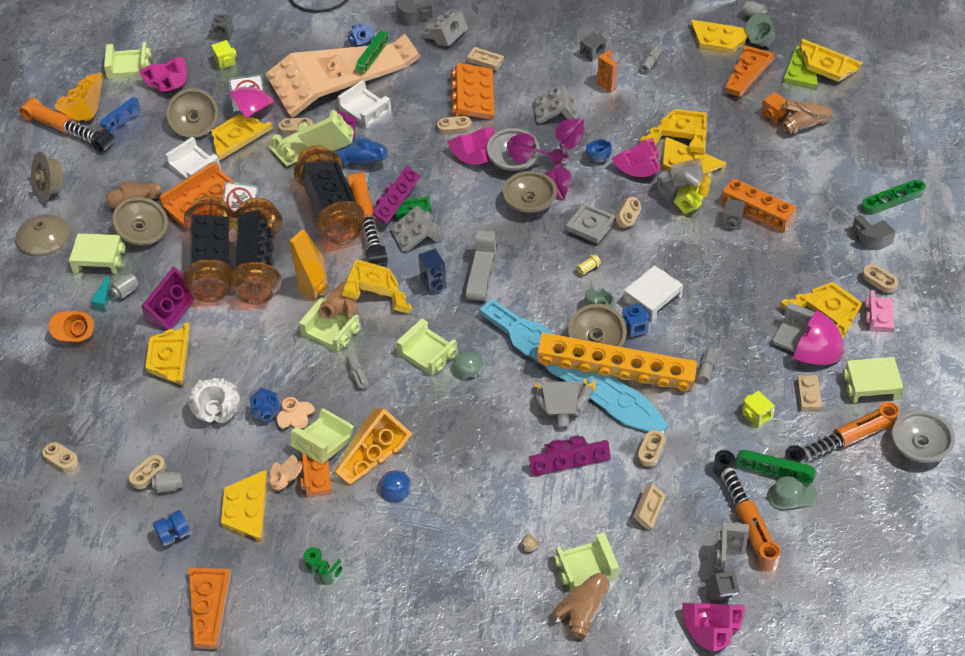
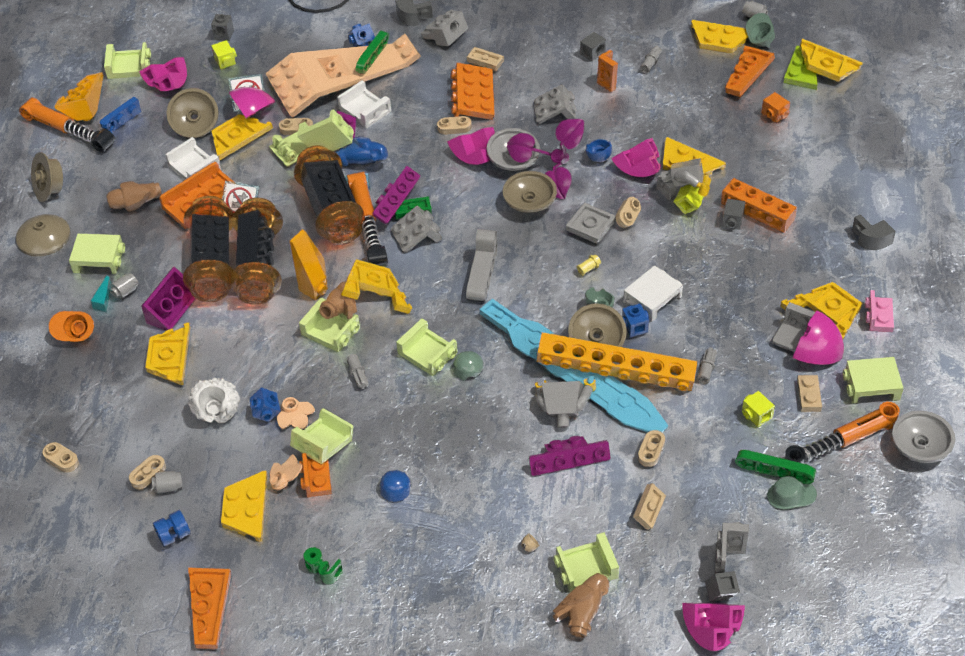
(141, 213): dark tan dish -> none
(373, 443): light orange wedge -> none
(432, 271): dark blue brick -> none
(682, 125): yellow wing -> none
(747, 512): piece -> none
(804, 115): medium nougat animal -> none
(874, 204): green beam -> none
(882, 279): tan plate -> none

